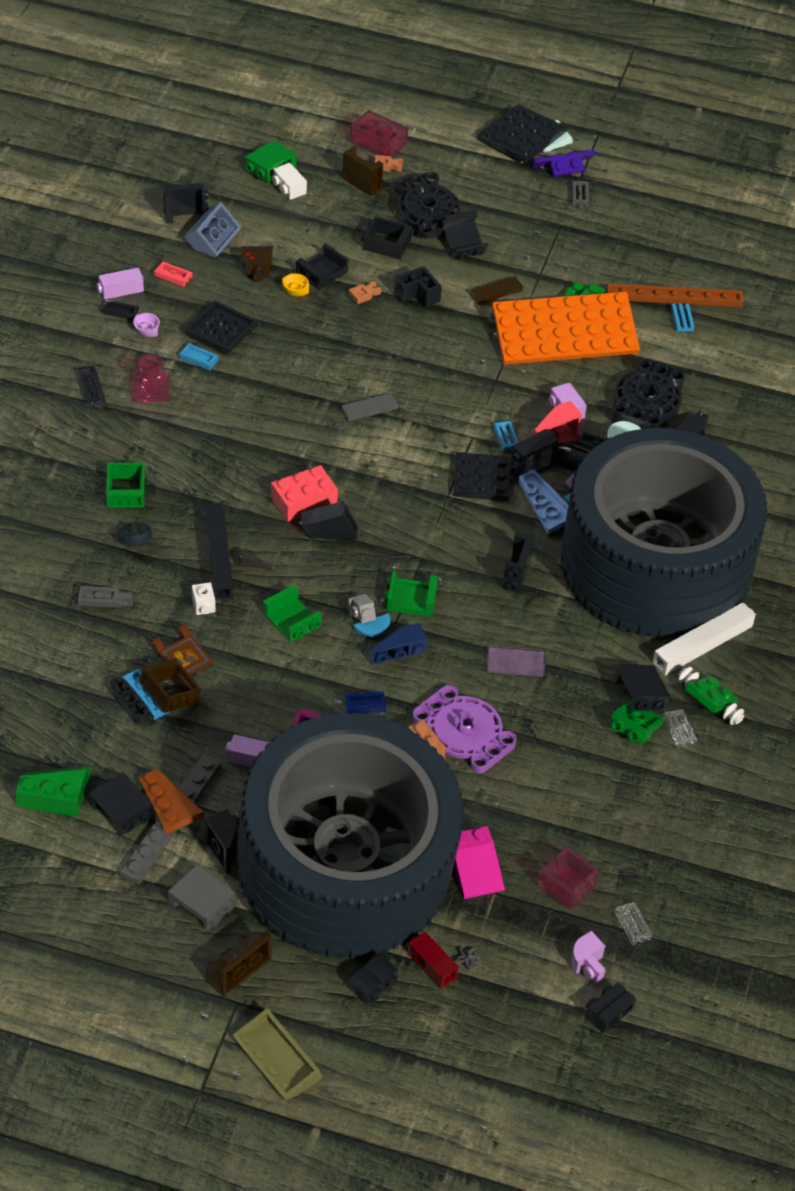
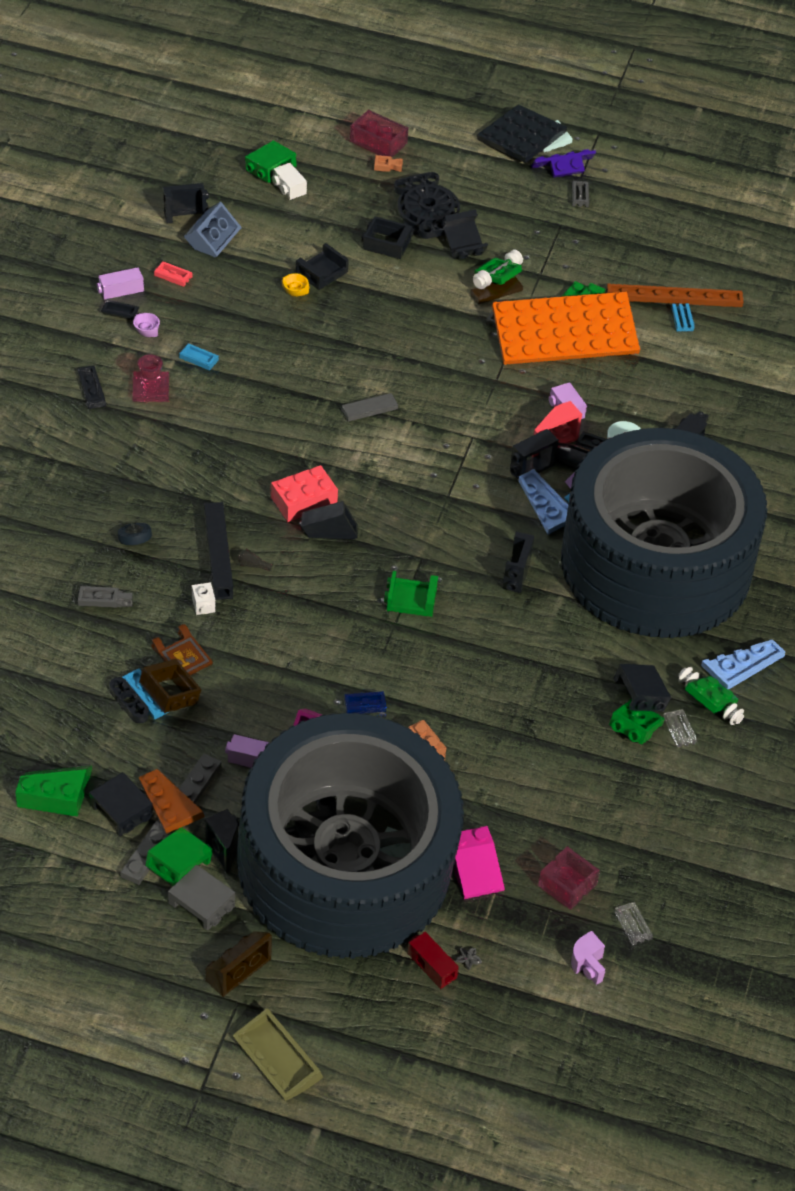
(125, 498): green window -> none
(177, 855): none -> green panel
(221, 327): black plate -> none
(257, 261): dark brown torso -> none
(290, 614): green panel -> none
(361, 173): dark brown panel -> none
(362, 608): light grey brick -> none
(364, 293): nougat plate -> none
(373, 979): black brick -> none
(374, 628): dark azure tile -> none
(402, 643): dark blue slope -> none
(418, 284): black brick -> none
(476, 730): medium lavender piece -> none
(482, 476): black plate -> none
(498, 270): none -> plate
(509, 445): dark azure tile -> none
(516, 661): clear purple piece -> none
(610, 1007): black brick -> none
(648, 394): black piece -> none
(703, 638): white brick -> none
(743, 663): none -> light blue wing

